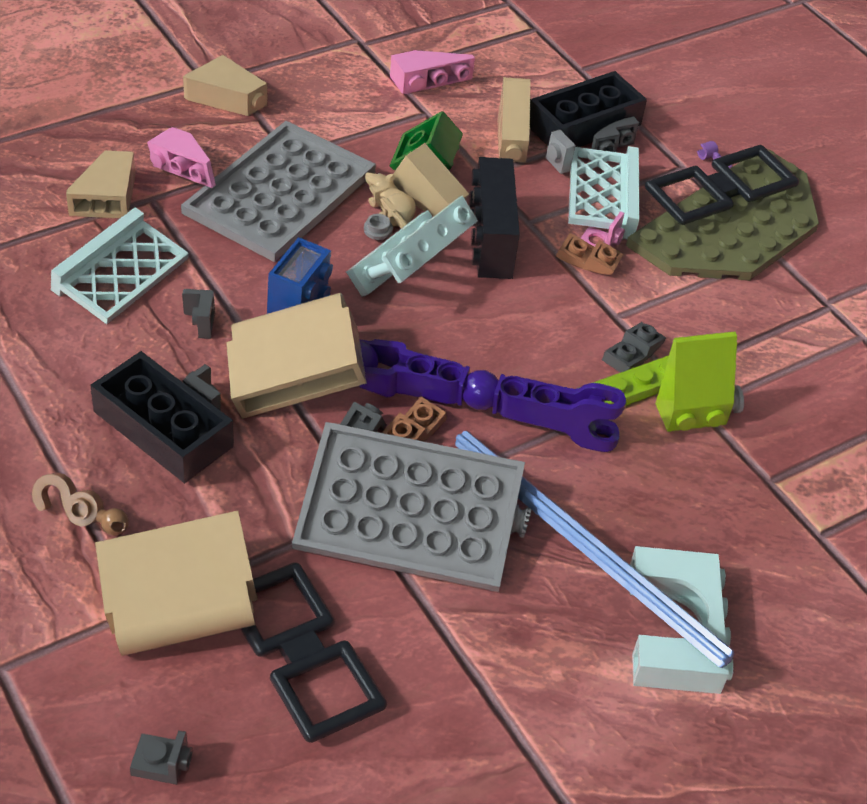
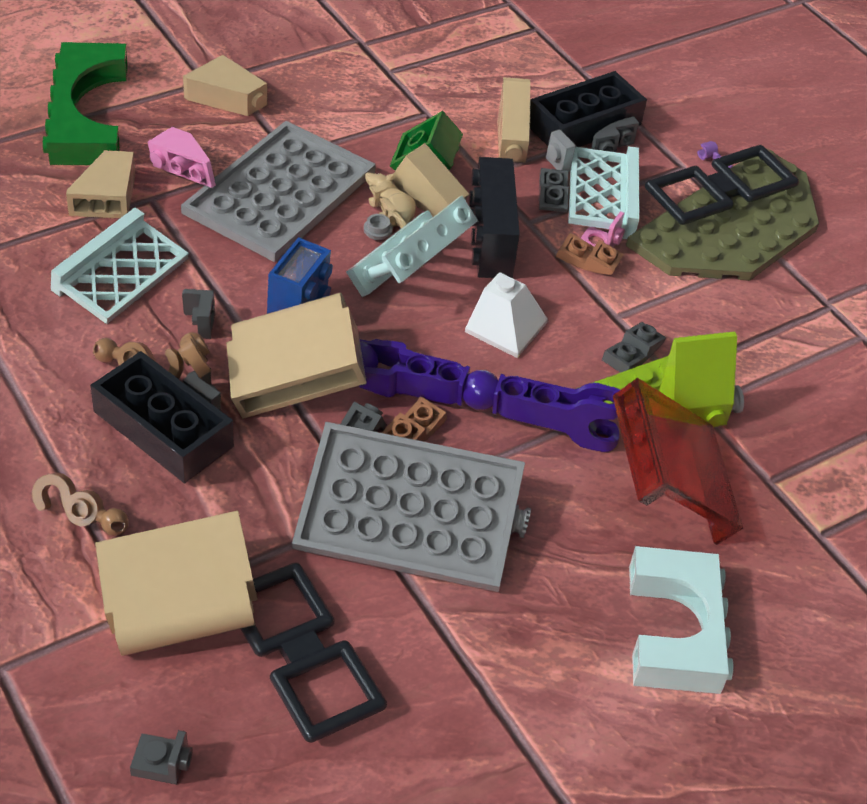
(79, 69): none -> green arch
(109, 351): none -> medium nougat piece
(193, 353): none -> medium nougat piece
(427, 69): bright pink slope -> none
(506, 316): none -> white slope
(553, 190): none -> dark grey slope
(614, 565): axle -> none
(675, 457): none -> clear red panel

